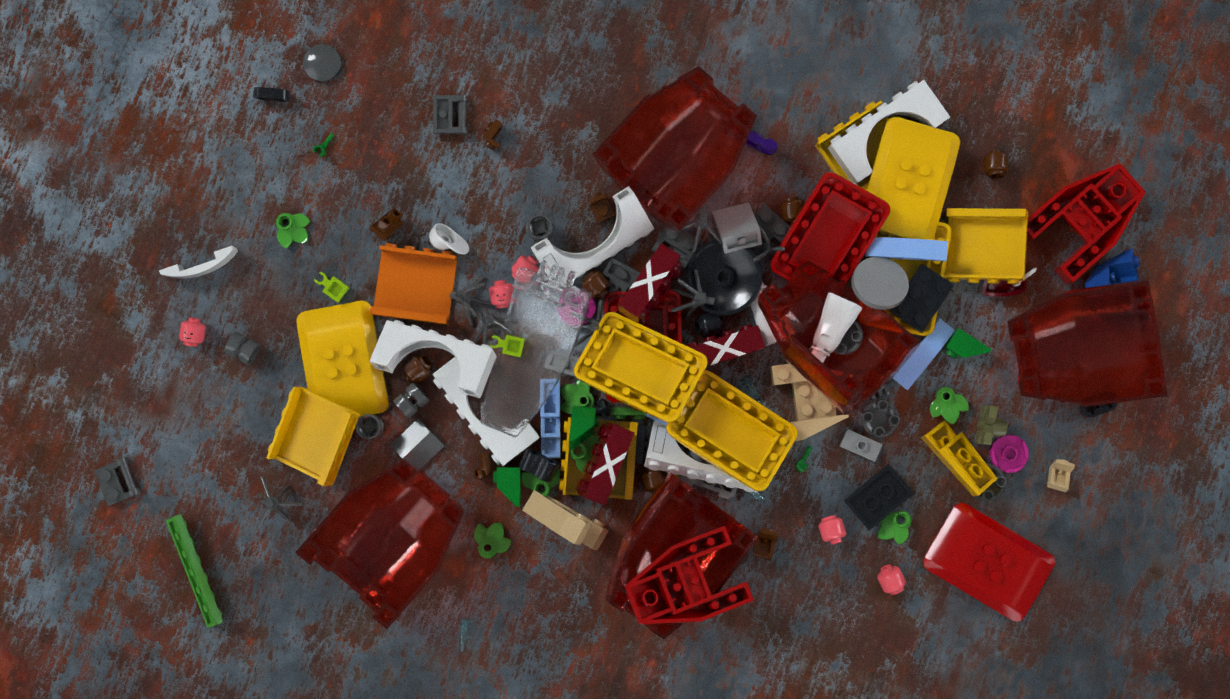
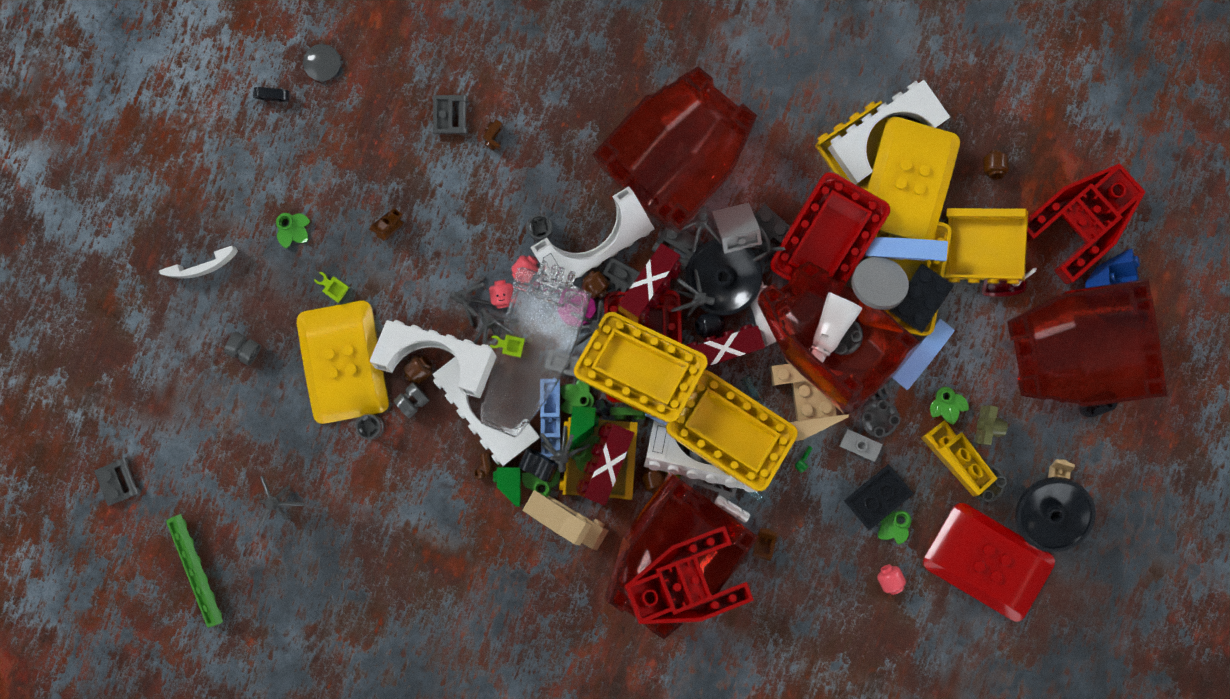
(192, 332): coral head -> none
(313, 435): yellow panel -> none
(323, 146): green hand -> none
(387, 538): clear red windscreen -> none
(415, 284): orange panel -> none
(417, 444): dark grey slope -> none
(445, 238): white cap -> none
(463, 630): clear light blue piece -> none
(493, 537): bright green plate -> none
(561, 456): none -> dark grey plant
(600, 207): reddish brown bracket -> none
(641, 444): black plate -> none
(732, 509): none -> white axle
(766, 146): dark purple hinge -> none
(791, 208): reddish brown head -> none
(832, 529): coral head -> none
(963, 345): green slope -> none
(1009, 453): dark pink tile -> none
(1055, 514): none -> black dish

